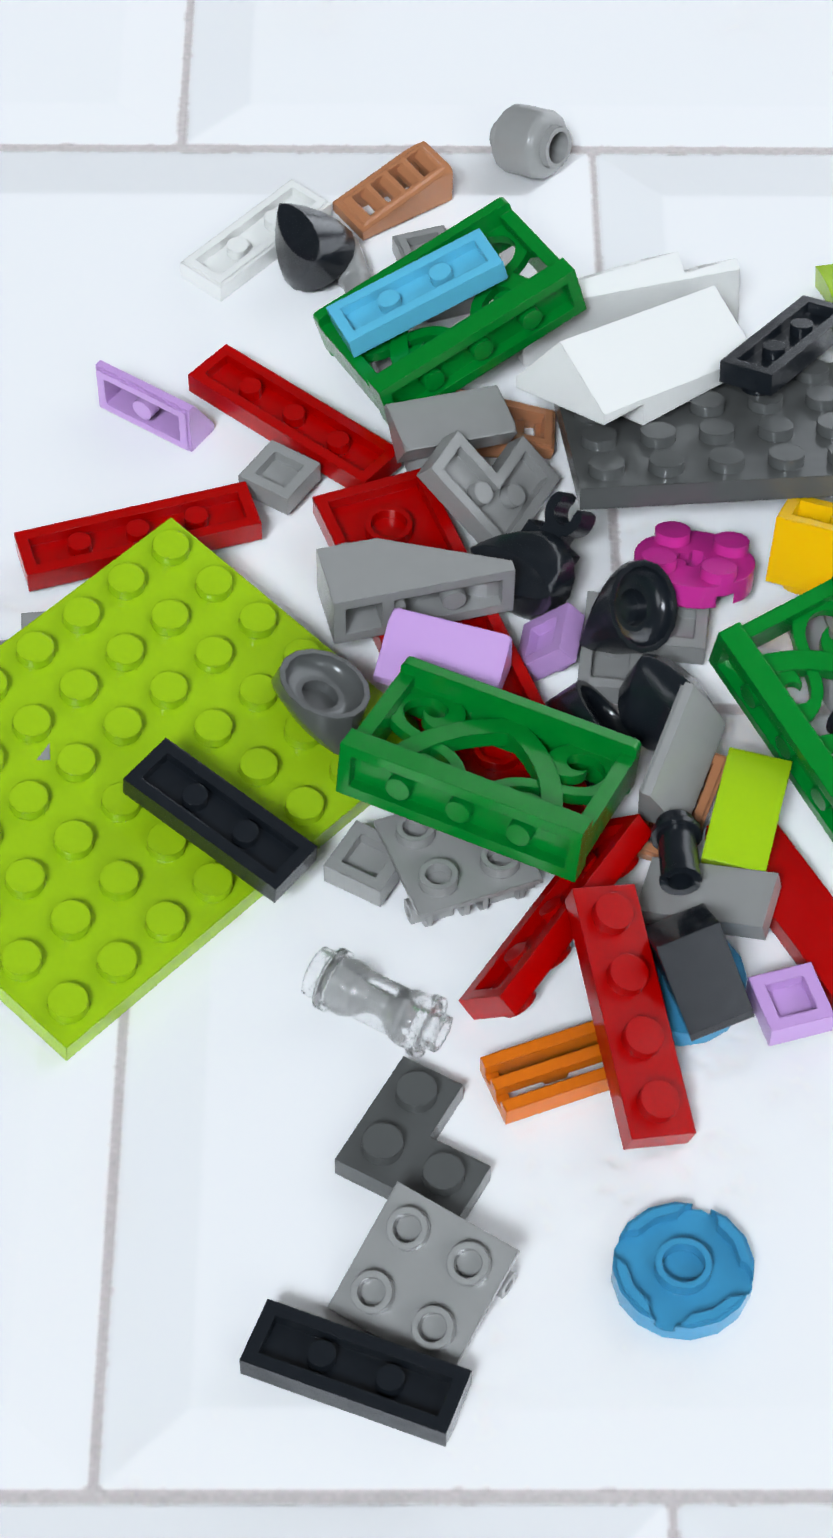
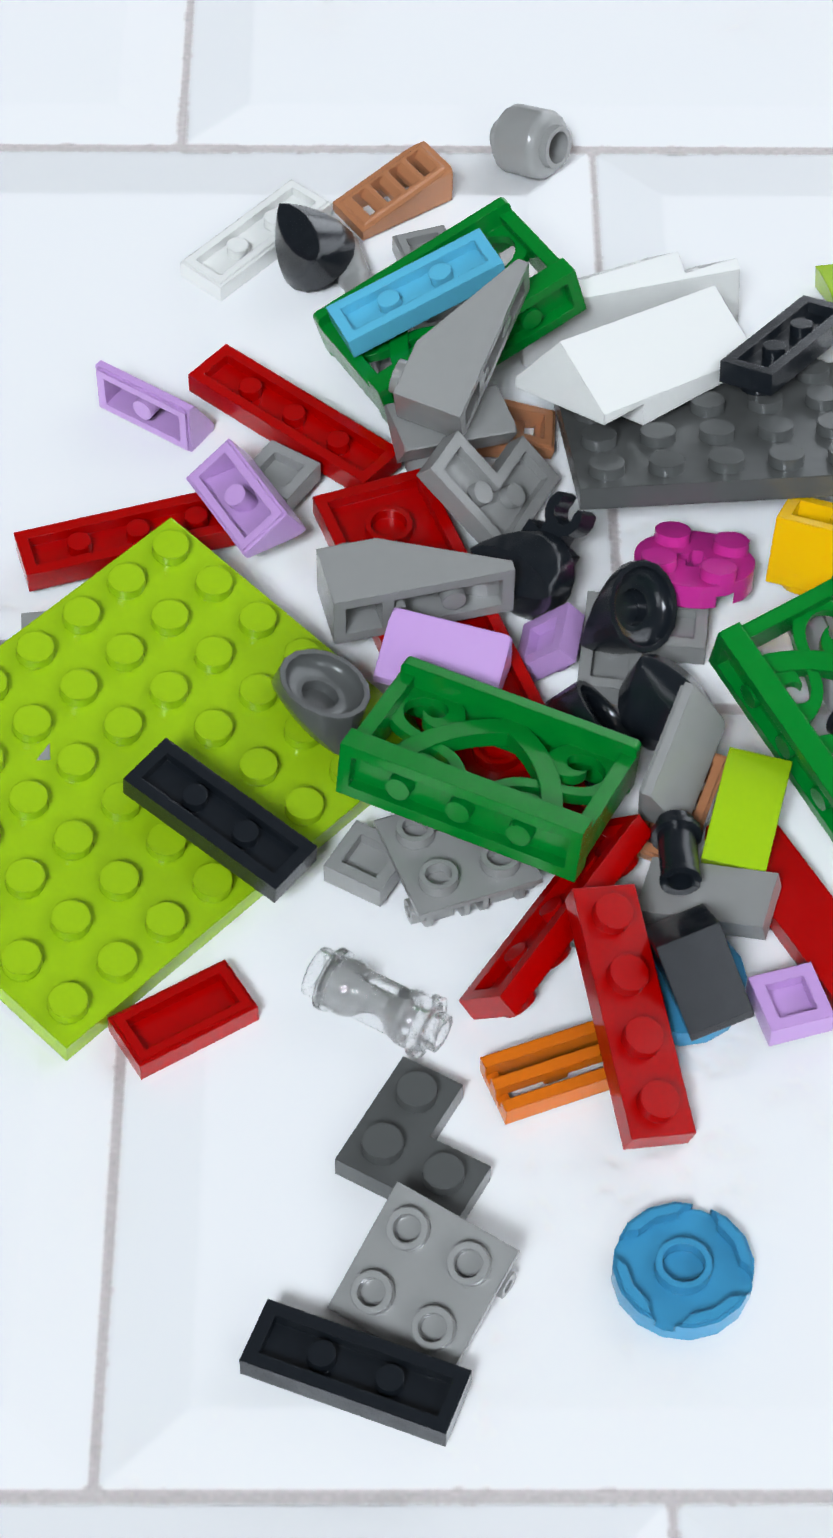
(183, 1019): none -> red tile
(244, 500): none -> lavender slope
(456, 357): none -> light grey slope

